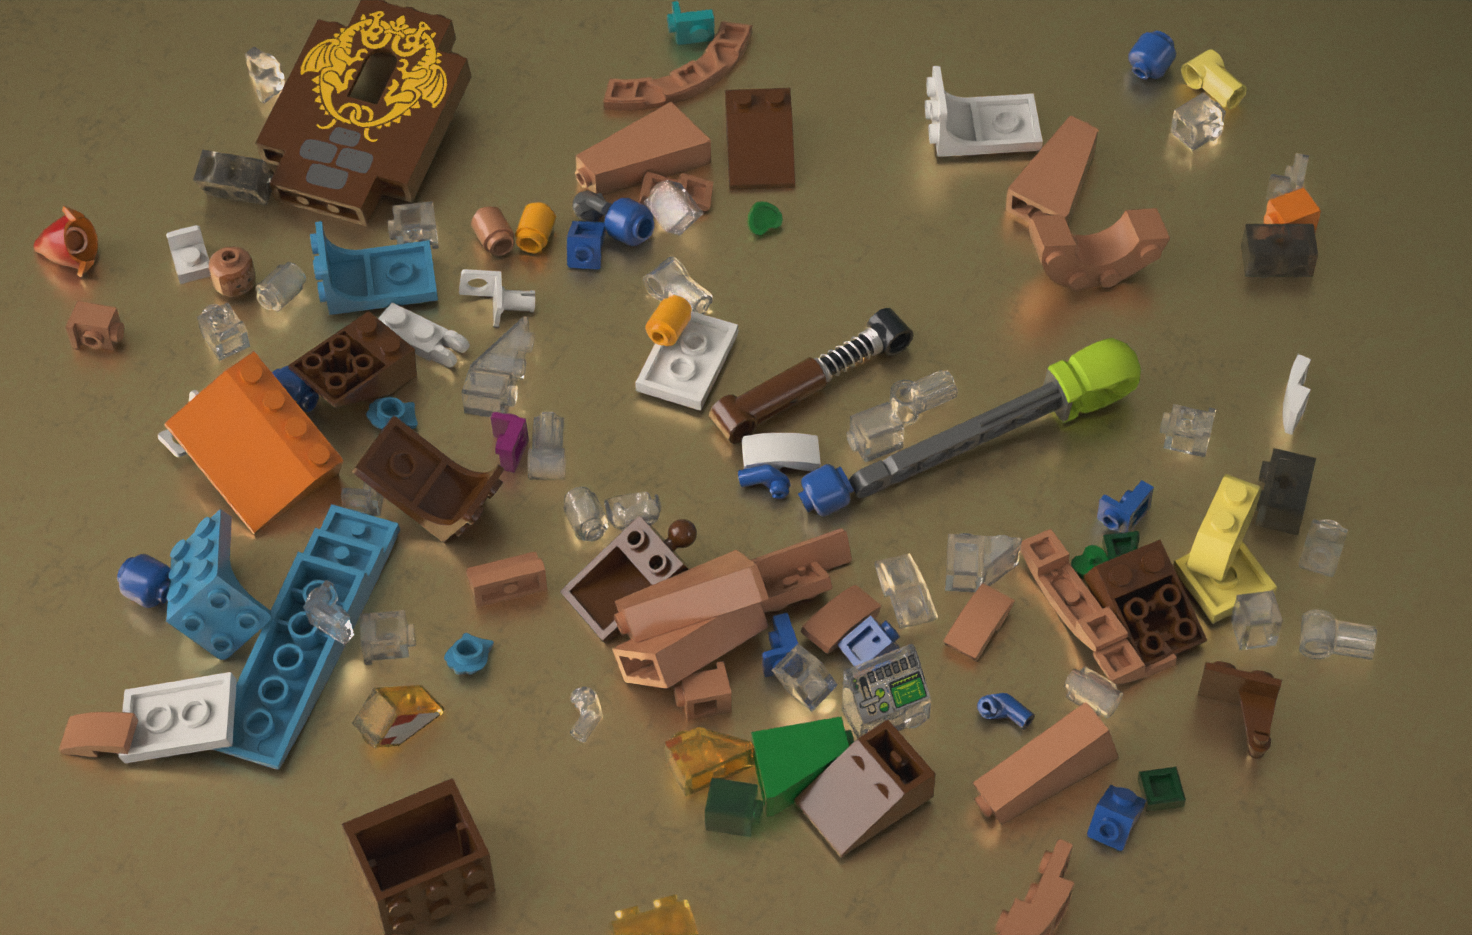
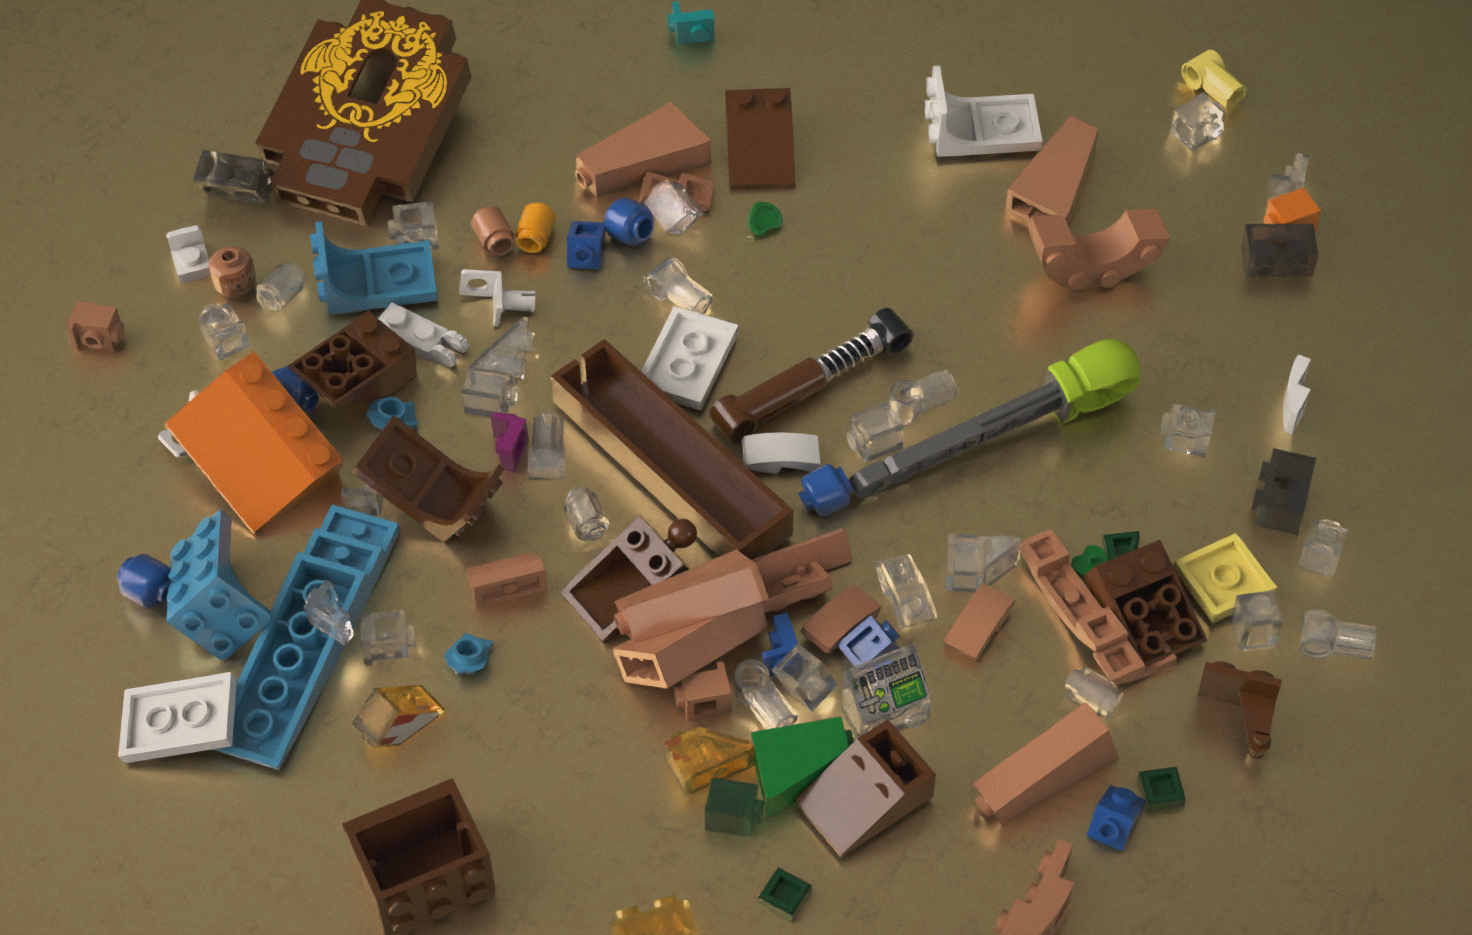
(69, 241): hat -> none
(97, 732): nougat slope -> none
(266, 72): clear bracket -> none
(590, 206): dark grey plate -> none
(590, 711): clear arm -> none
(626, 508): clear hair -> none
(669, 320): light orange brick -> none
(671, 454): none -> reddish brown piece
(686, 80): nougat tile -> none
(763, 699): none -> clear piece
(768, 476): blue arm -> none
(784, 894): none -> dark green tile
(1005, 706): blue arm -> none
(1127, 513): blue bracket -> none
(1152, 55): blue head -> none
(1224, 527): light yellow brick -> none

